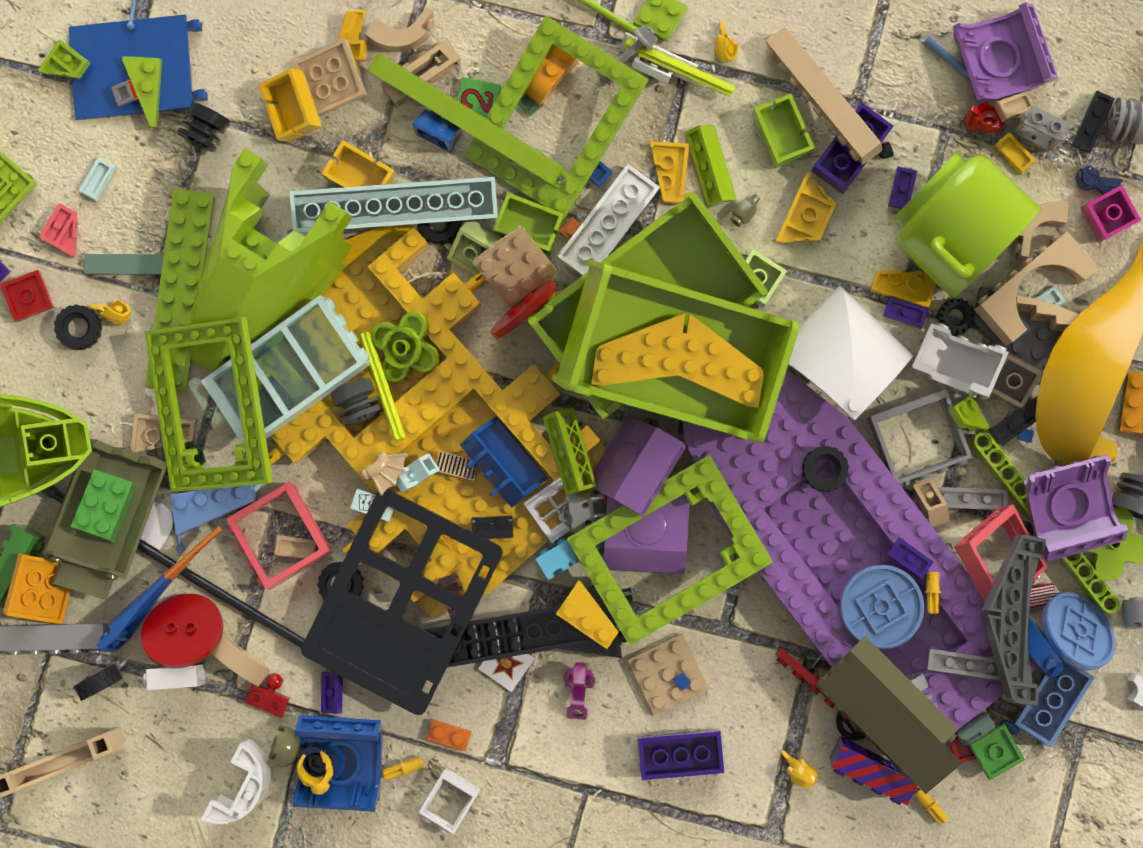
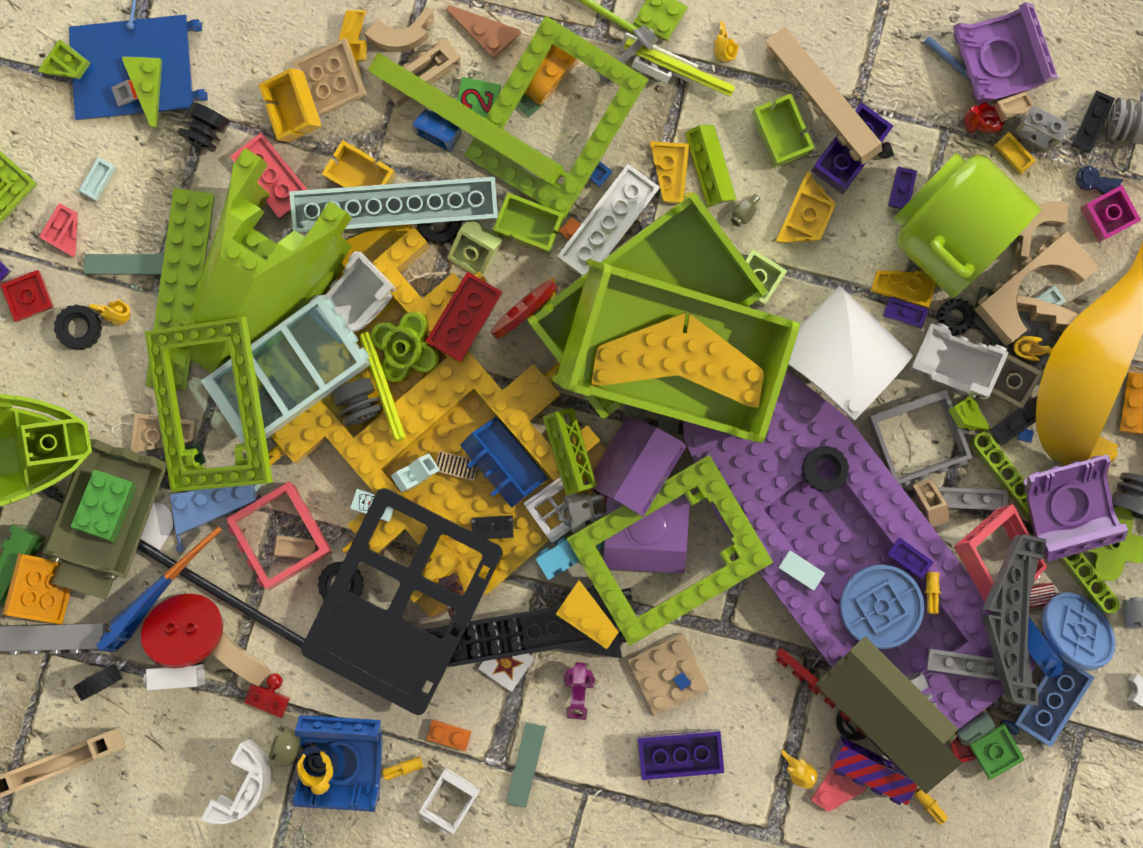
(277, 177): none -> coral plate
(331, 692): dark purple plate -> none
(360, 292): none -> white cylinder
(385, 470): tan arm -> none
(464, 317): none -> red plate
(489, 34): none -> nougat wing
(515, 266): tan plate -> none
(526, 764): none -> sand green tile
(801, 570): none -> light aqua tile
(836, 790): none -> coral wing
(1027, 347): none -> yellow piece

